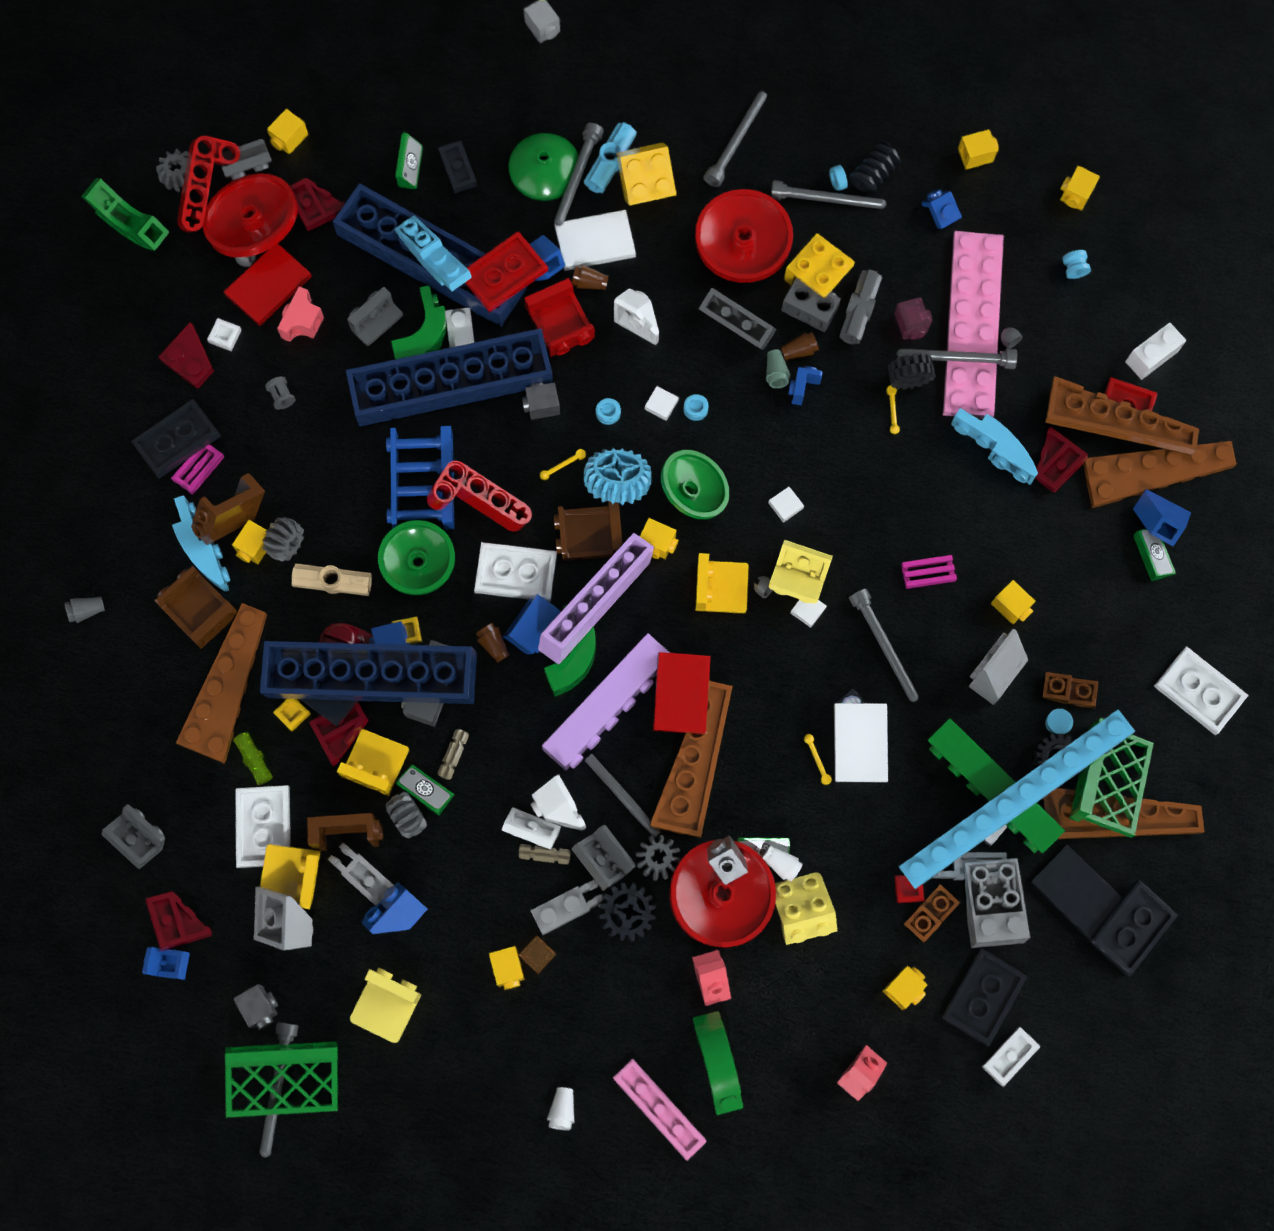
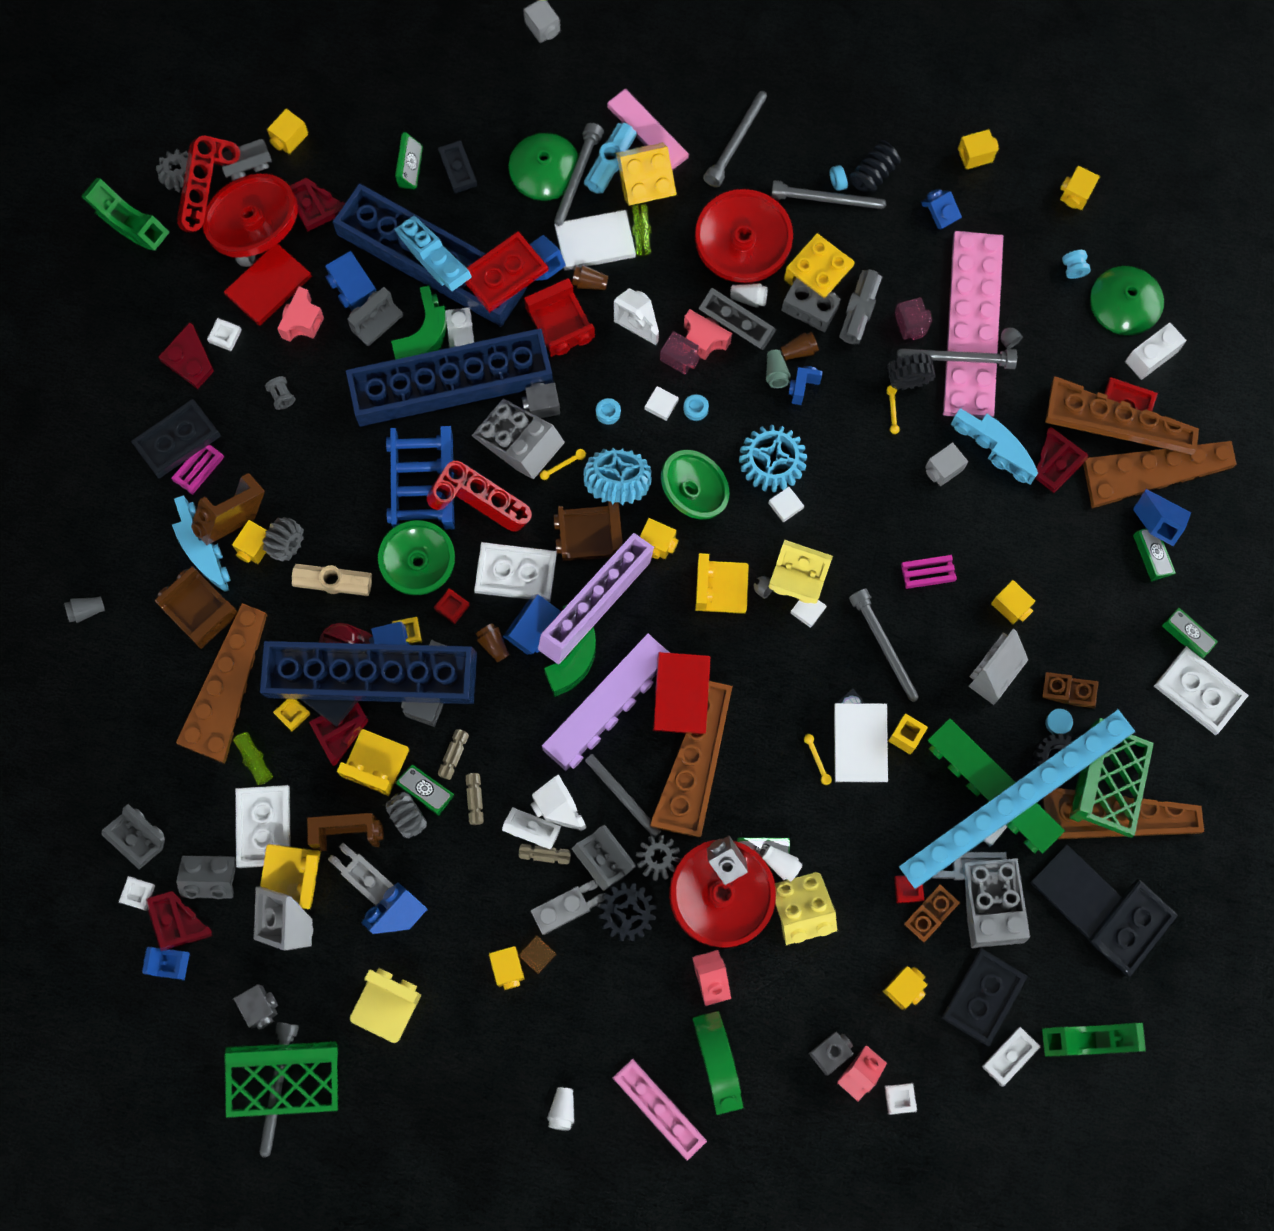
(136, 893): none -> white tile
(206, 877): none -> dark grey bracket
(350, 281): none -> blue brick
(451, 606): none -> red tile
(474, 799): none -> dark tan axle
(519, 438): none -> light grey slope
(641, 229): none -> clear neon green pin
(646, 127): none -> bright pink tile
(680, 353): none -> clear pink brick
(706, 333): none -> coral brick
(749, 294): none -> white cone
(783, 461): none -> medium azure gear
(832, 1052): none -> flat silver brick
(900, 1098): none -> white tile
(908, 734): none -> yellow brick
(946, 464): none -> light grey brick
(1094, 1039): none -> green arch
(1124, 312): none -> green dish
(1189, 633): none -> slope

